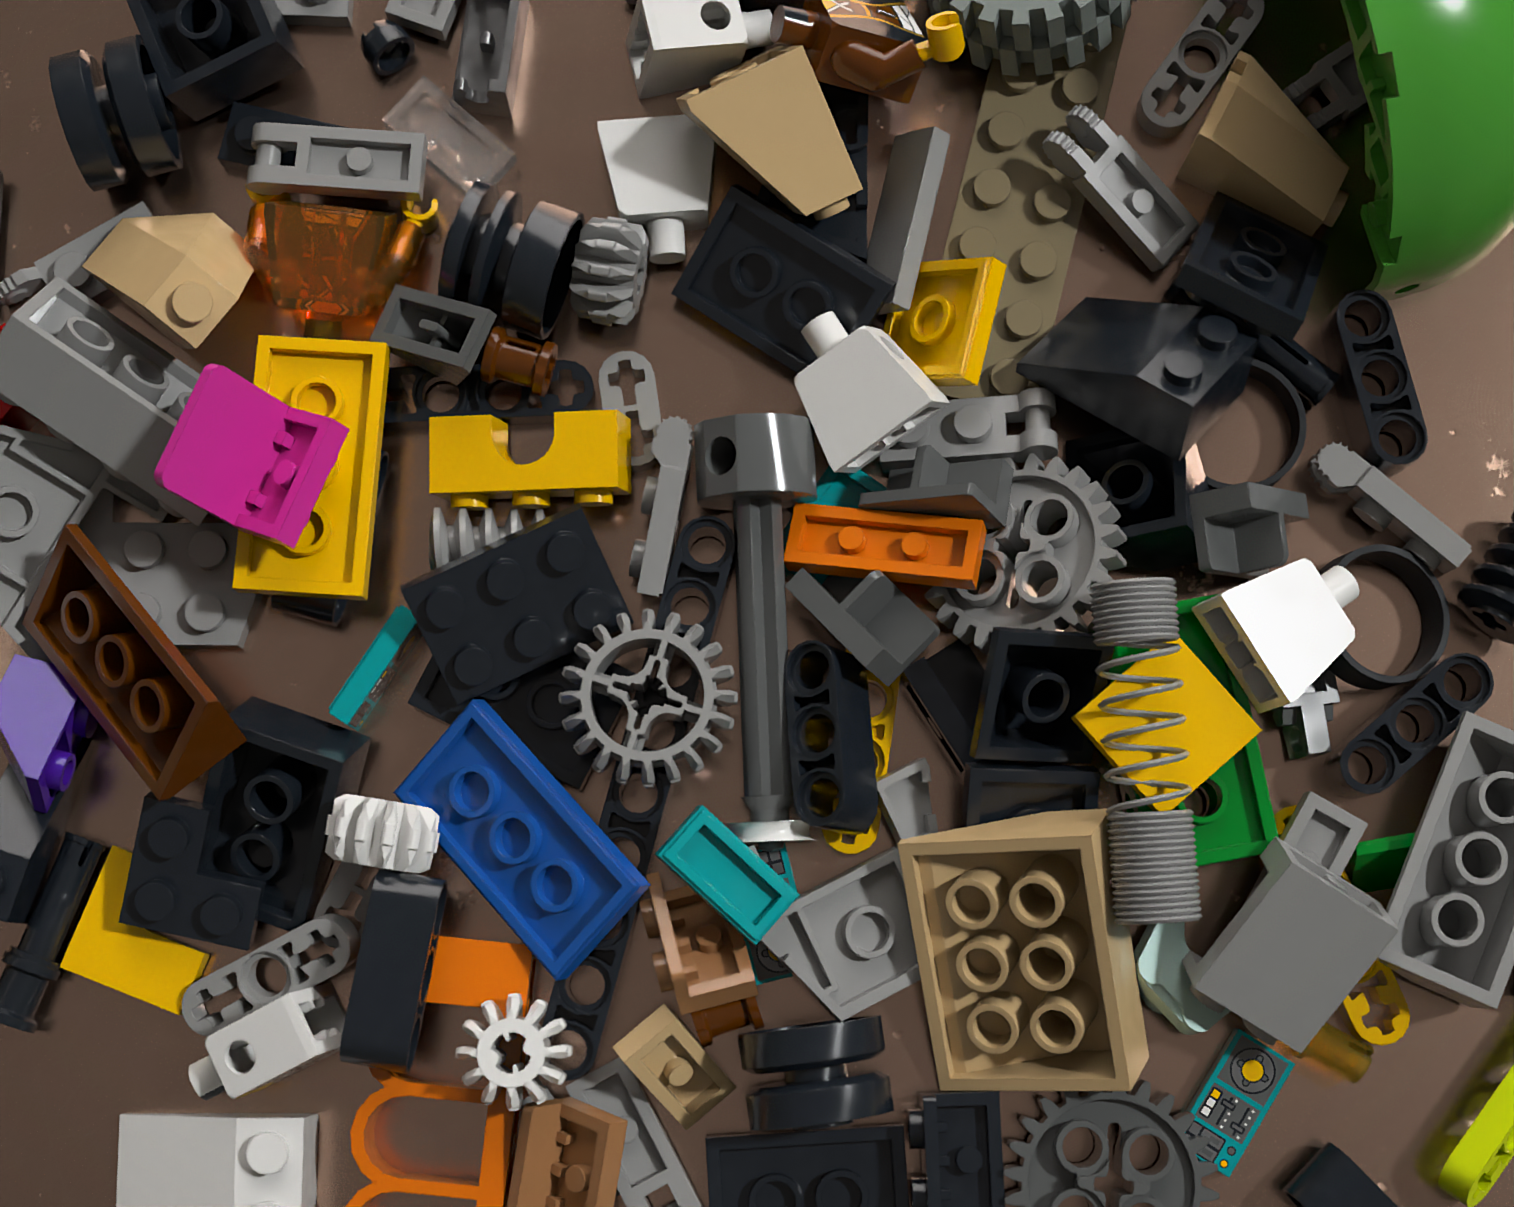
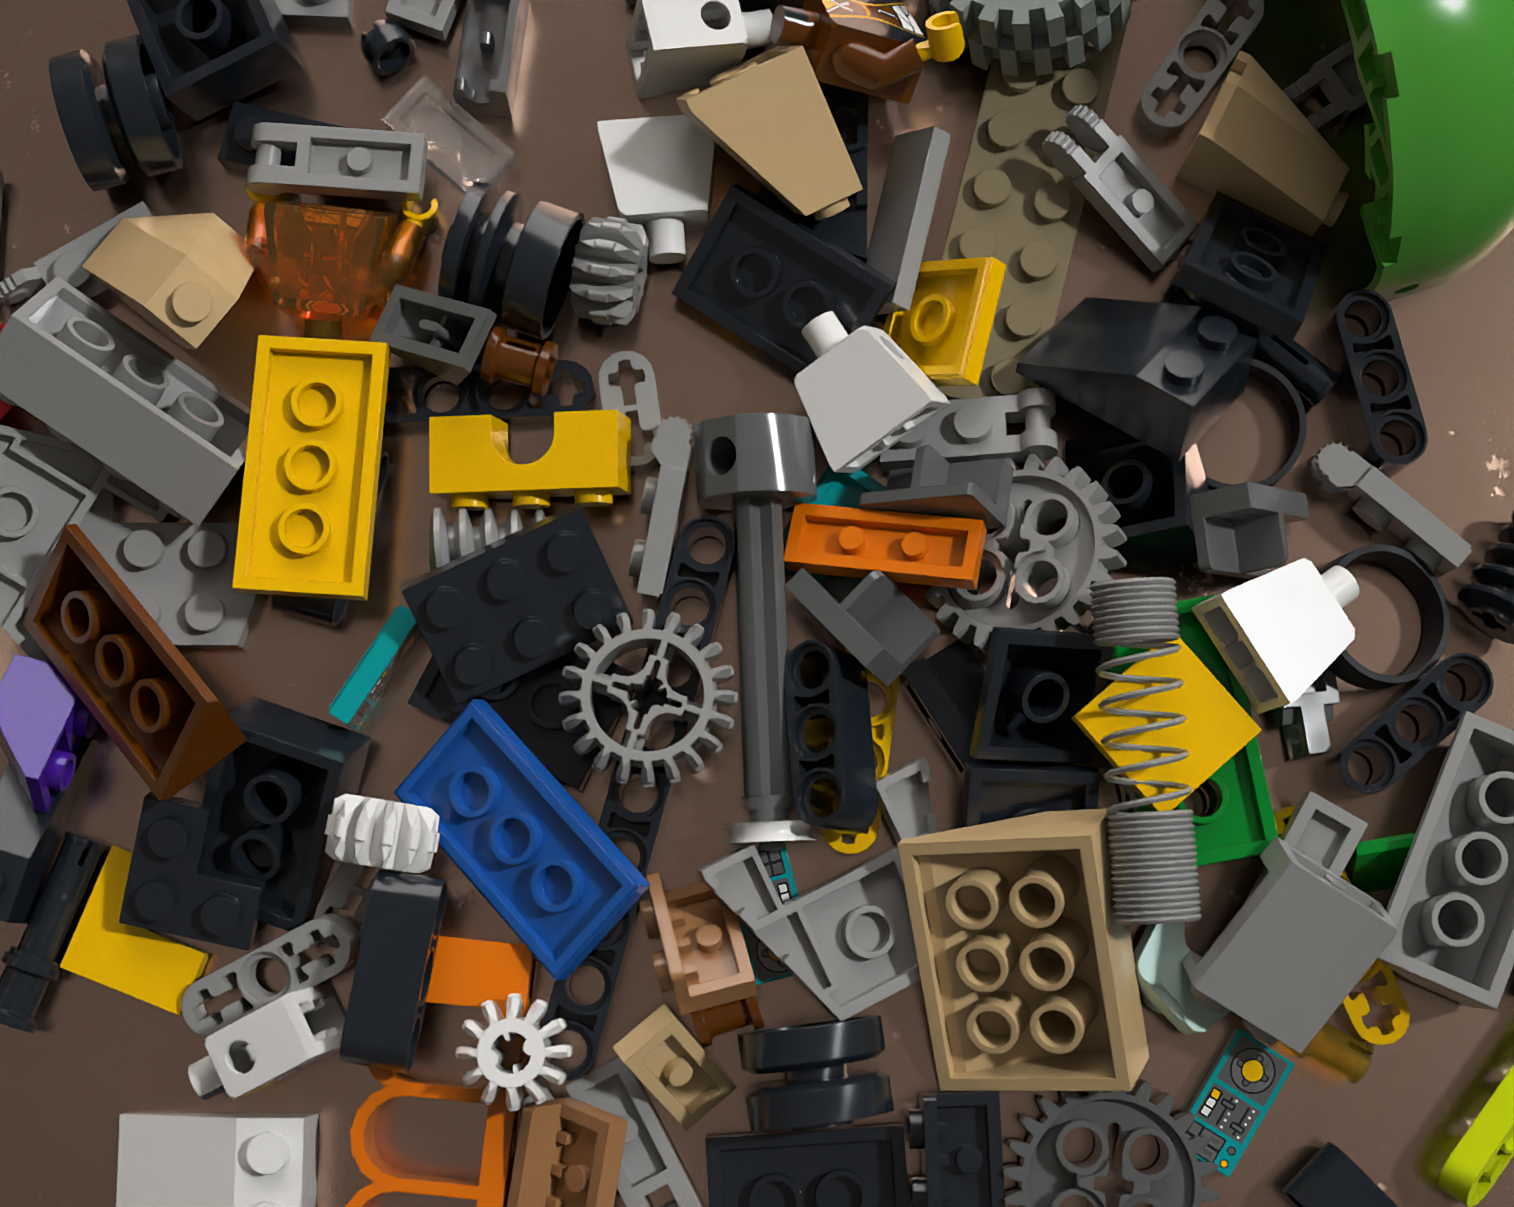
(249, 456): dark pink bracket -> none
(727, 874): teal tile -> none

